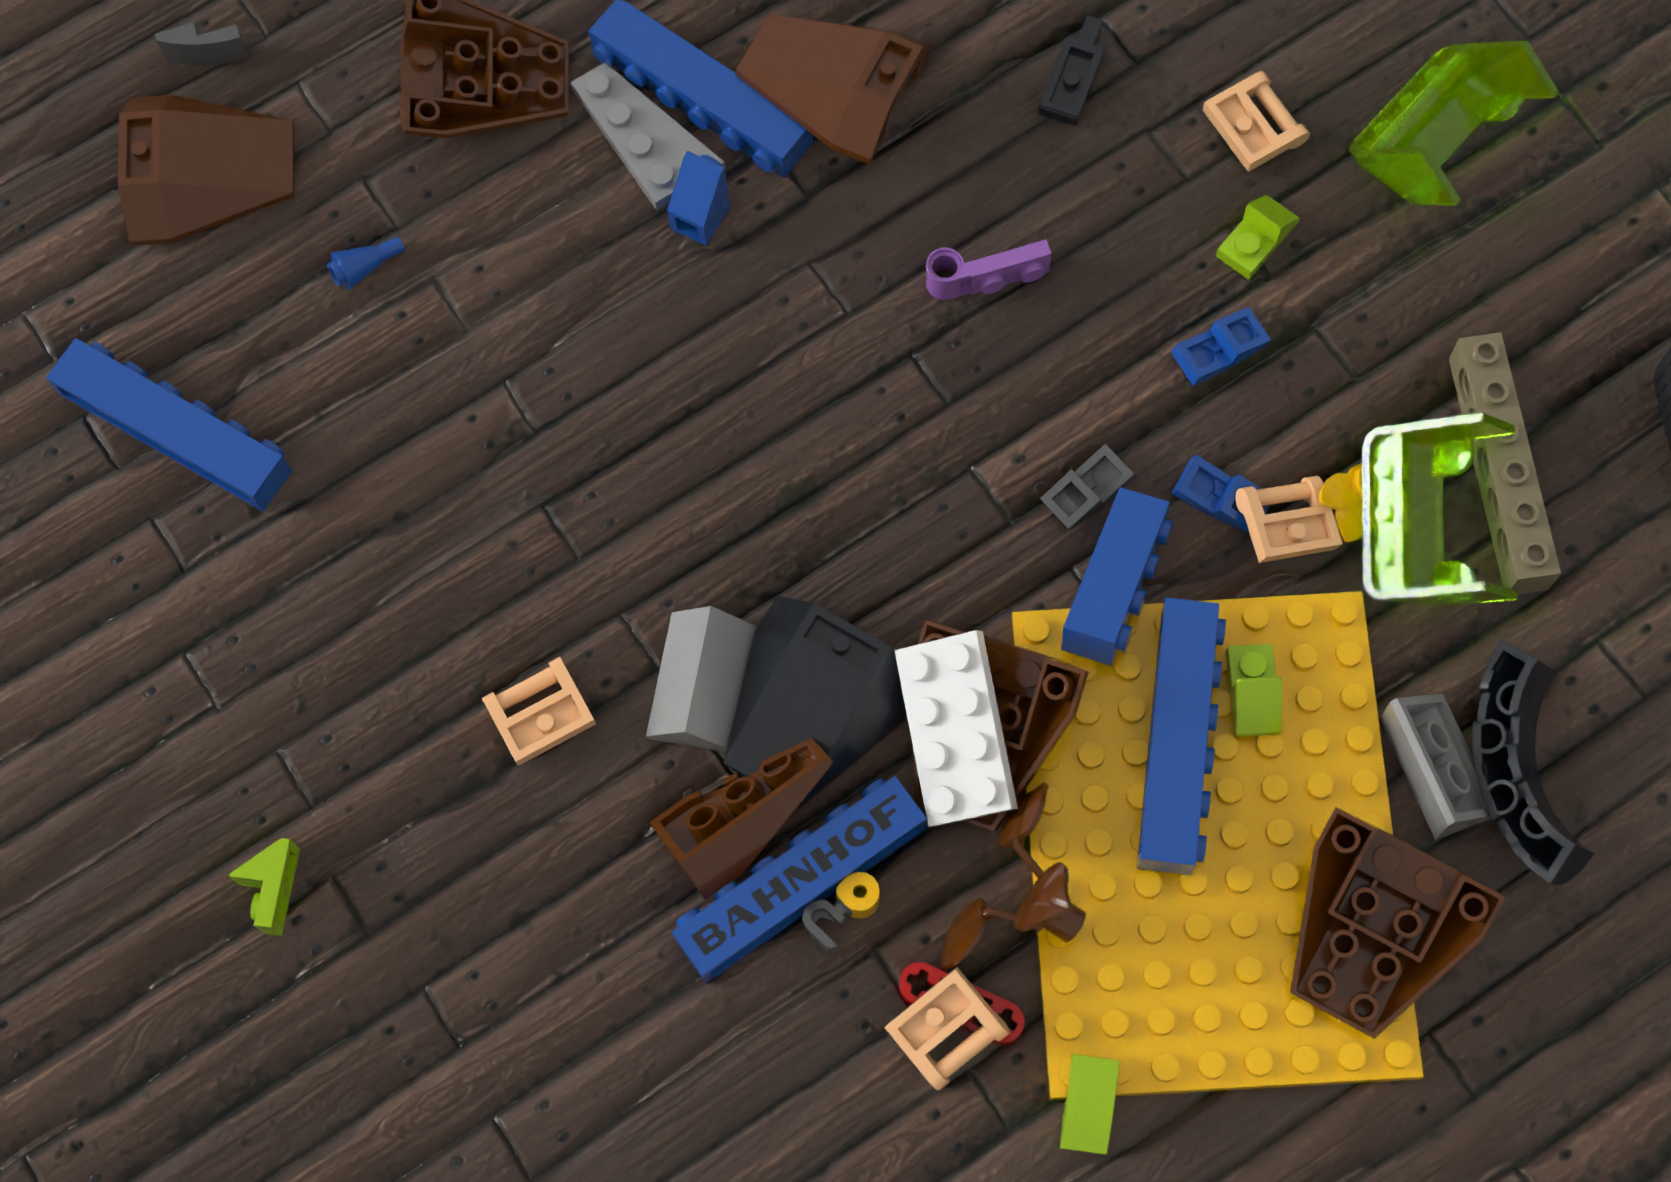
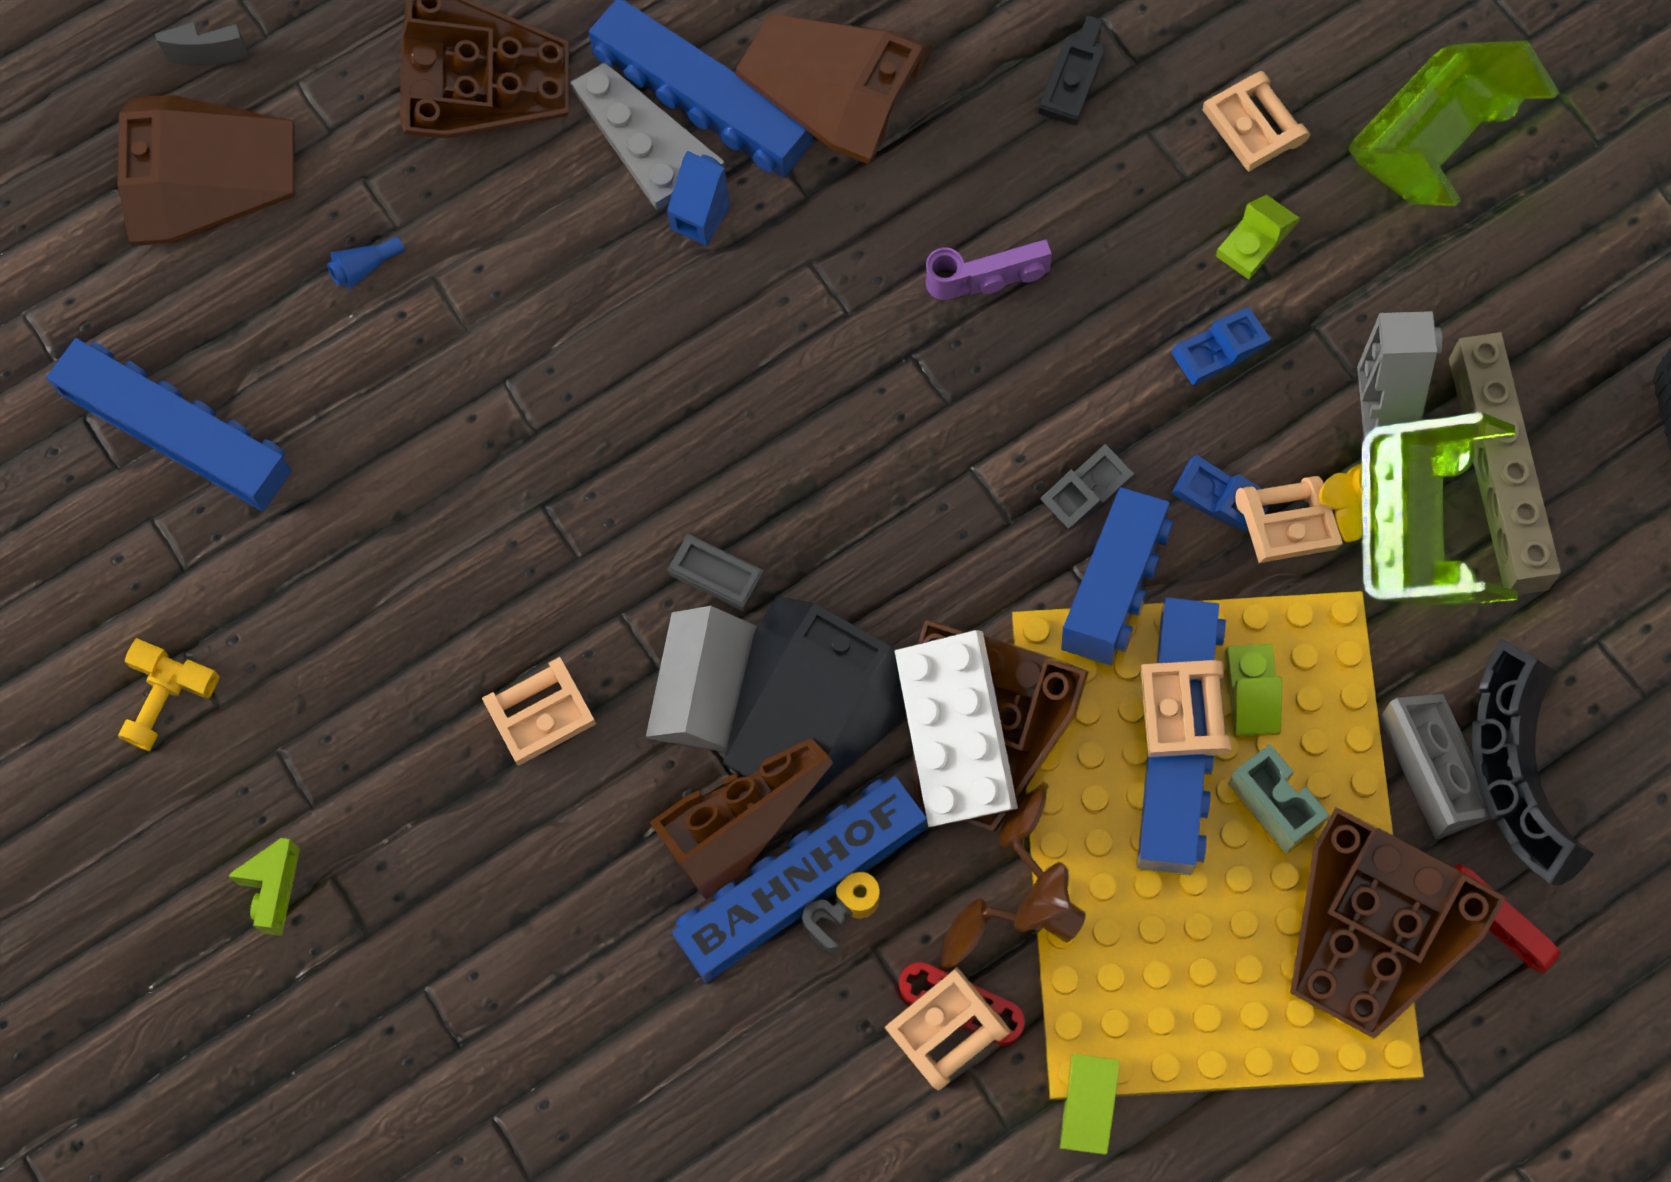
(166, 678): none -> yellow bar
(715, 572): none -> dark grey tile
(1170, 709): none -> light nougat plate
(1274, 803): none -> sand green brick
(1397, 368): none -> light grey wedge
(1520, 934): none -> red beam

